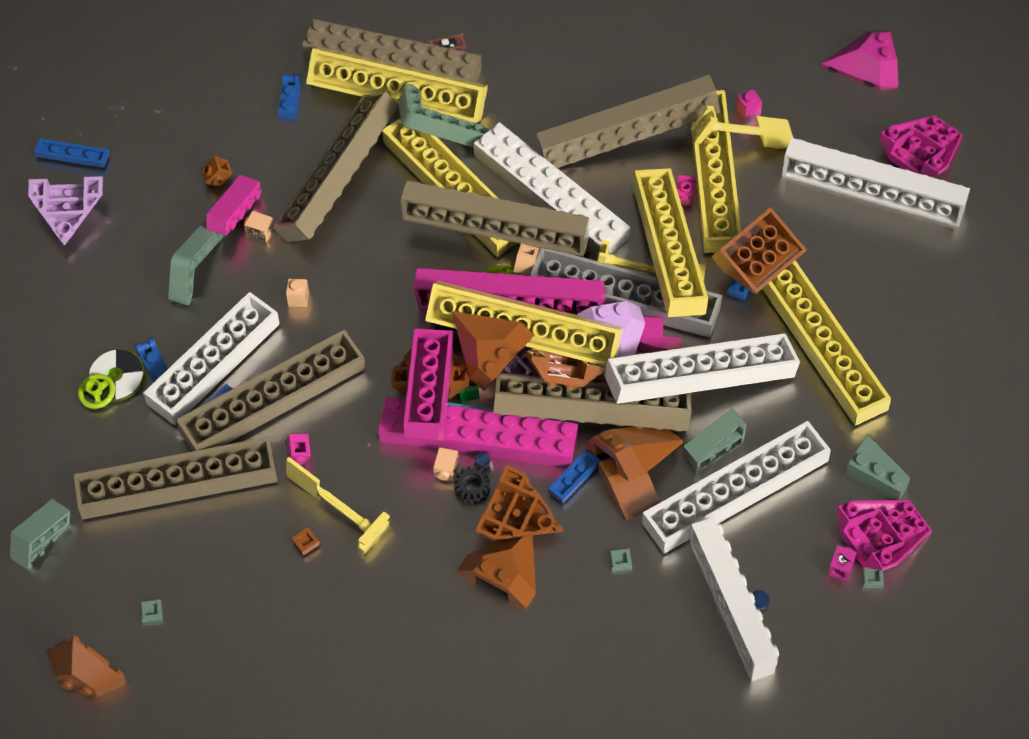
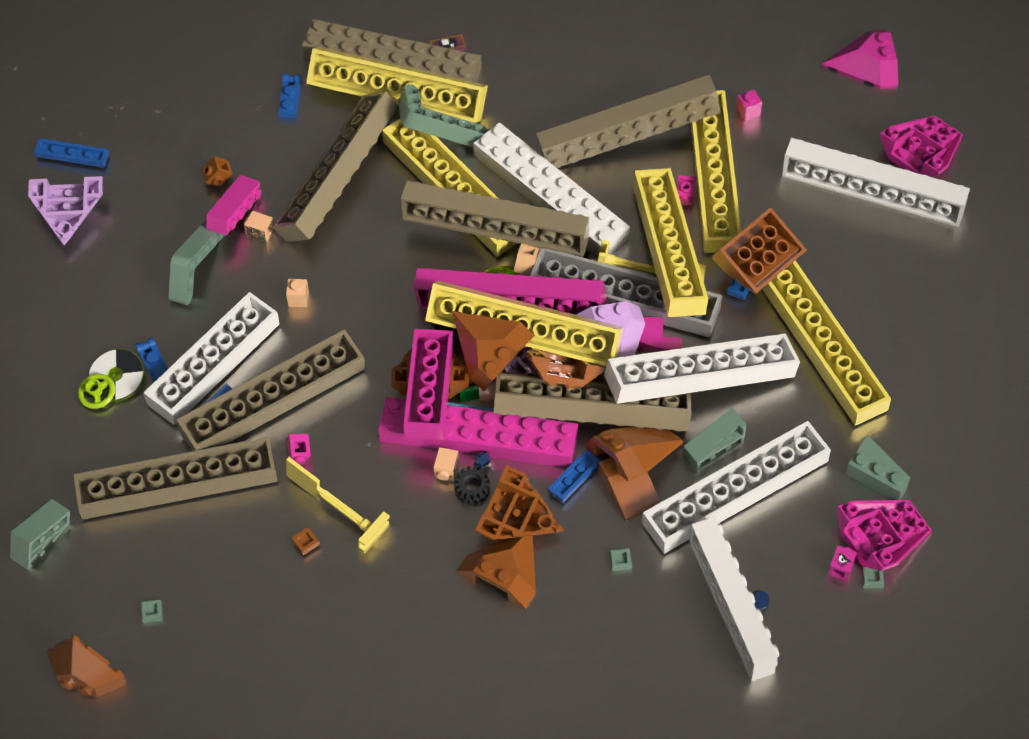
(773, 131): light yellow piece -> none

